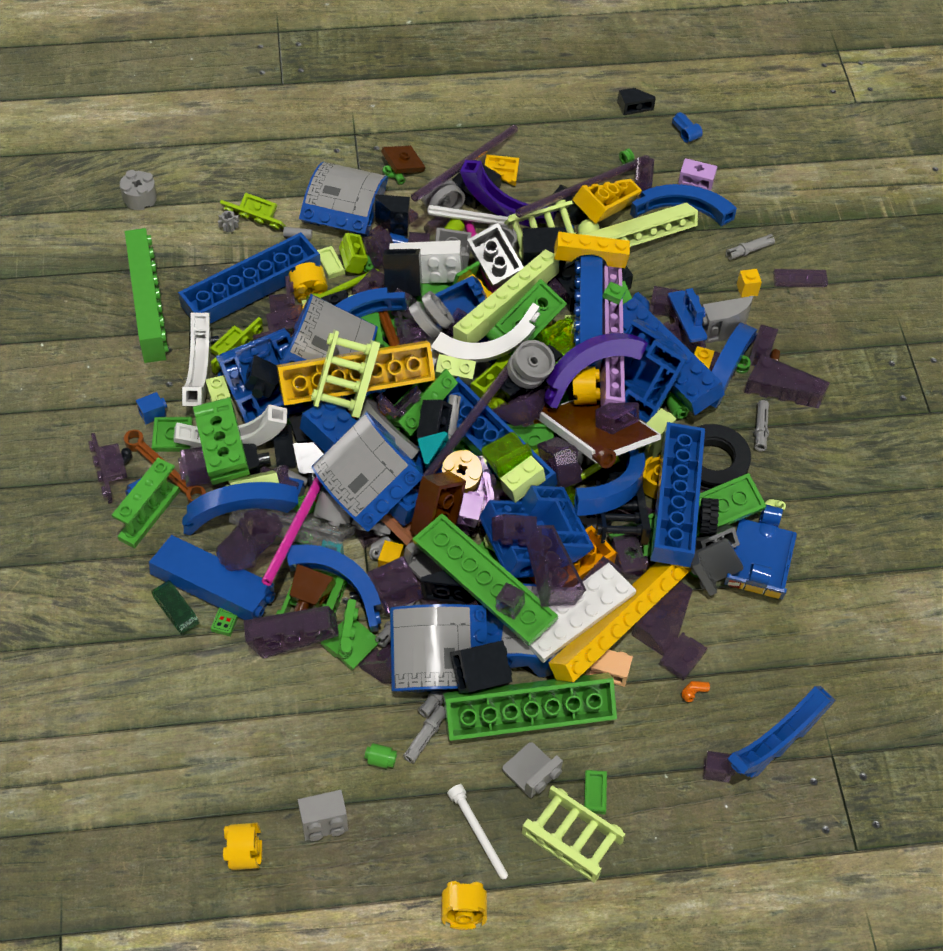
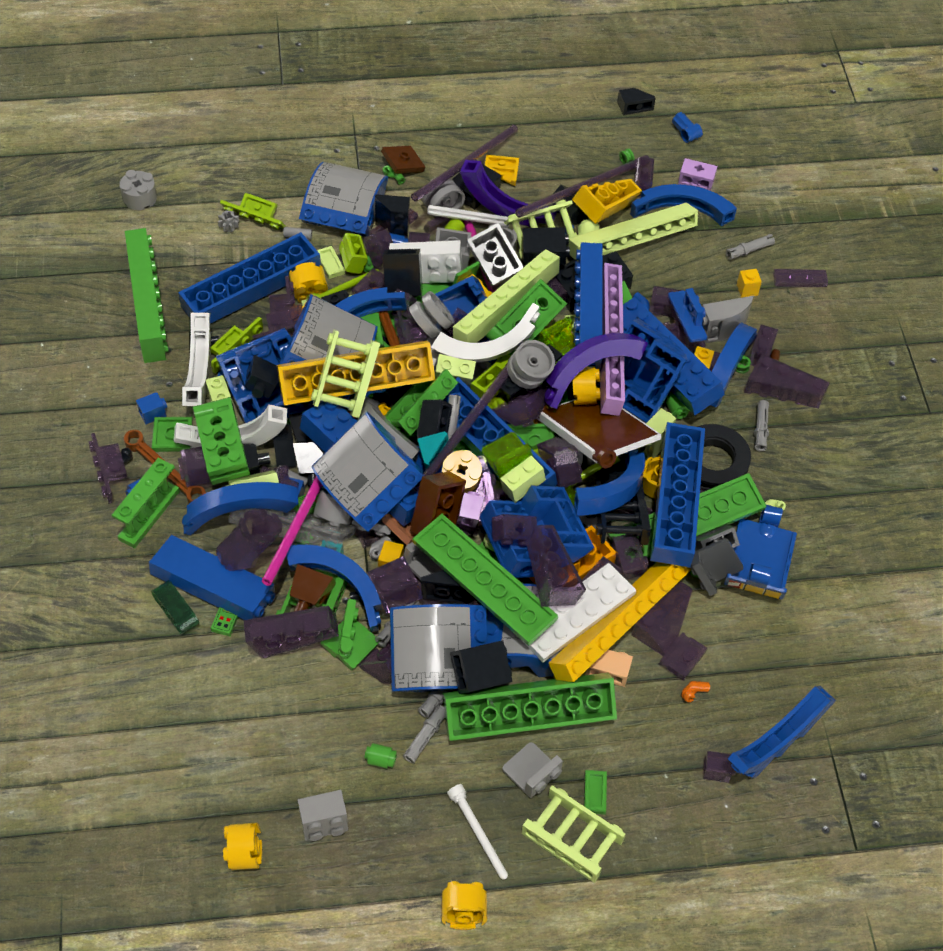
(400, 408): clear purple bracket -> none
(510, 600): brick -> none
(571, 245): yellow arch -> none
(614, 293): bright green plate -> none
(616, 416): clear purple slope -> none
(708, 516): black tyre -> none

